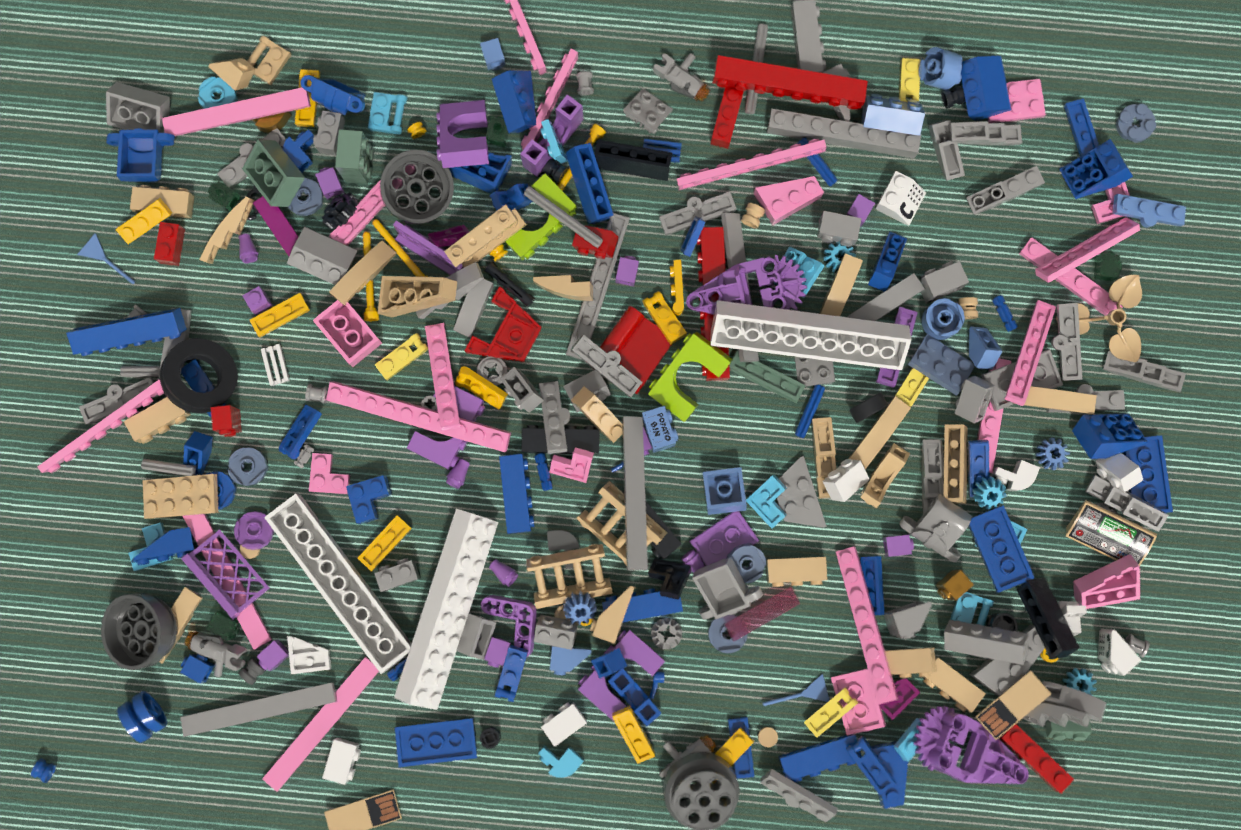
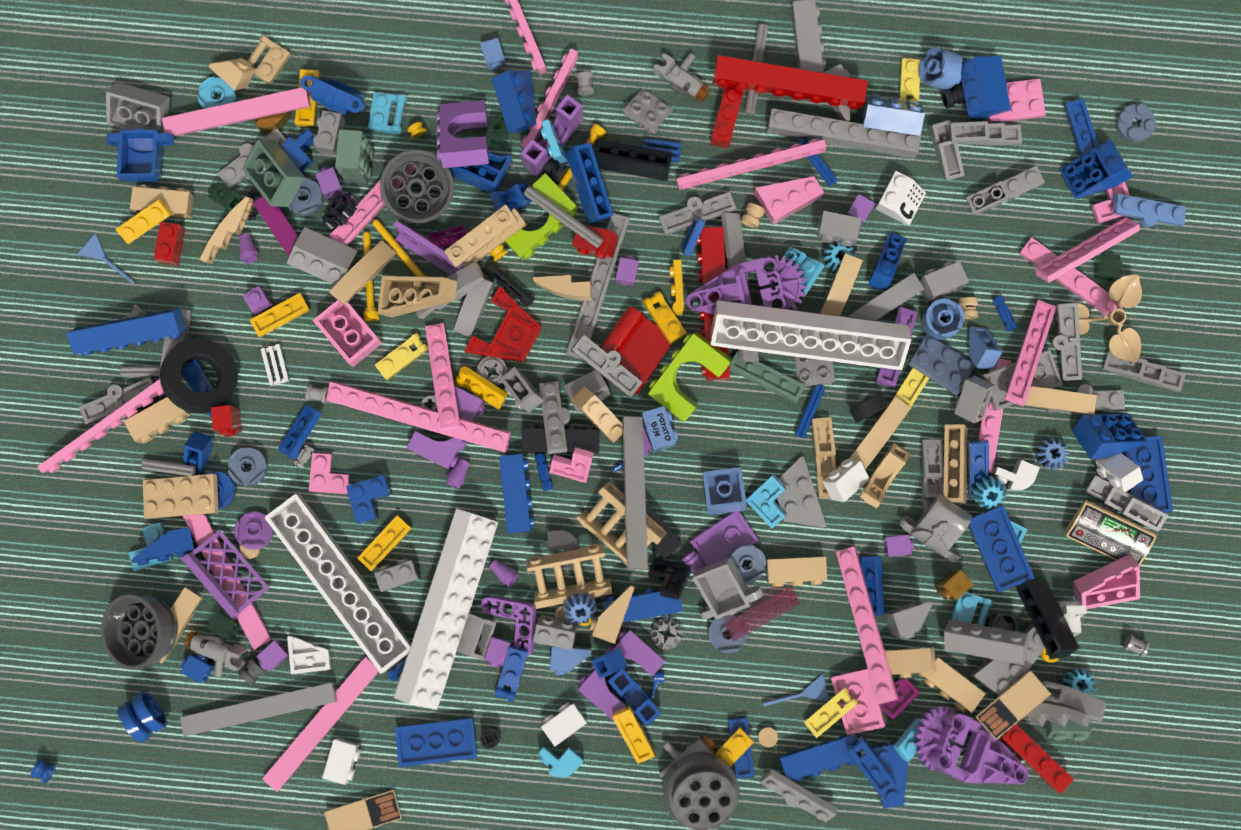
(1115, 653): white slope -> none

